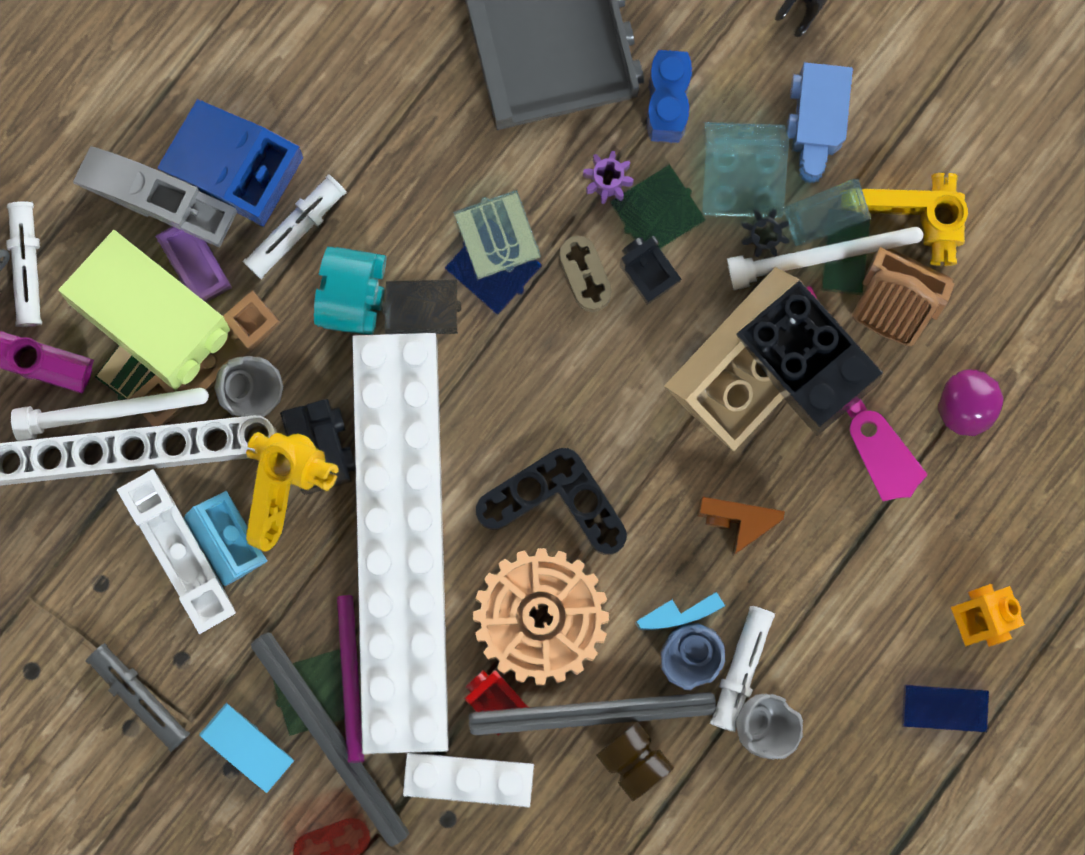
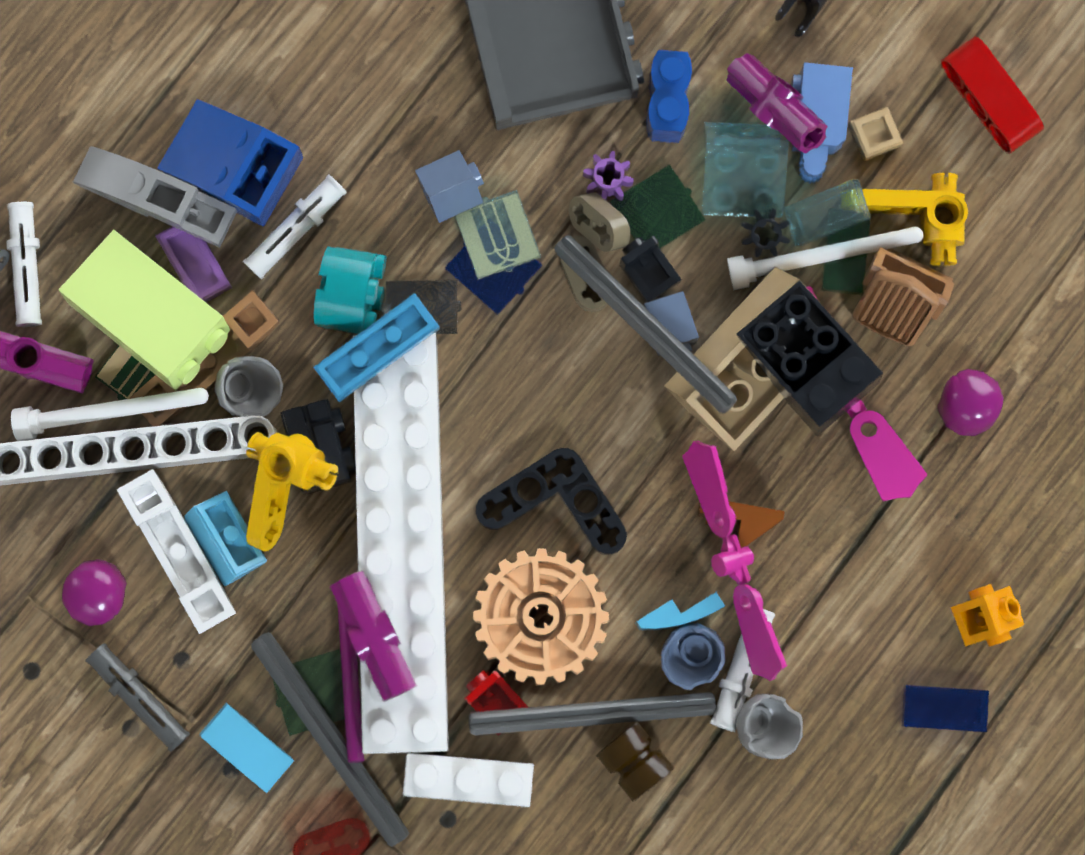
(94, 592): none -> magenta hair
(373, 636): none -> magenta piece
(376, 347): none -> dark azure tile
(450, 185): none -> sand blue brick
(599, 222): none -> dark tan beam
(646, 324): none -> dark grey axle
(676, 317): none -> sand blue brick
(757, 633): none -> dark pink piece
(776, 103): none -> magenta piece
(875, 133): none -> tan tile
(992, 94): none -> red beam

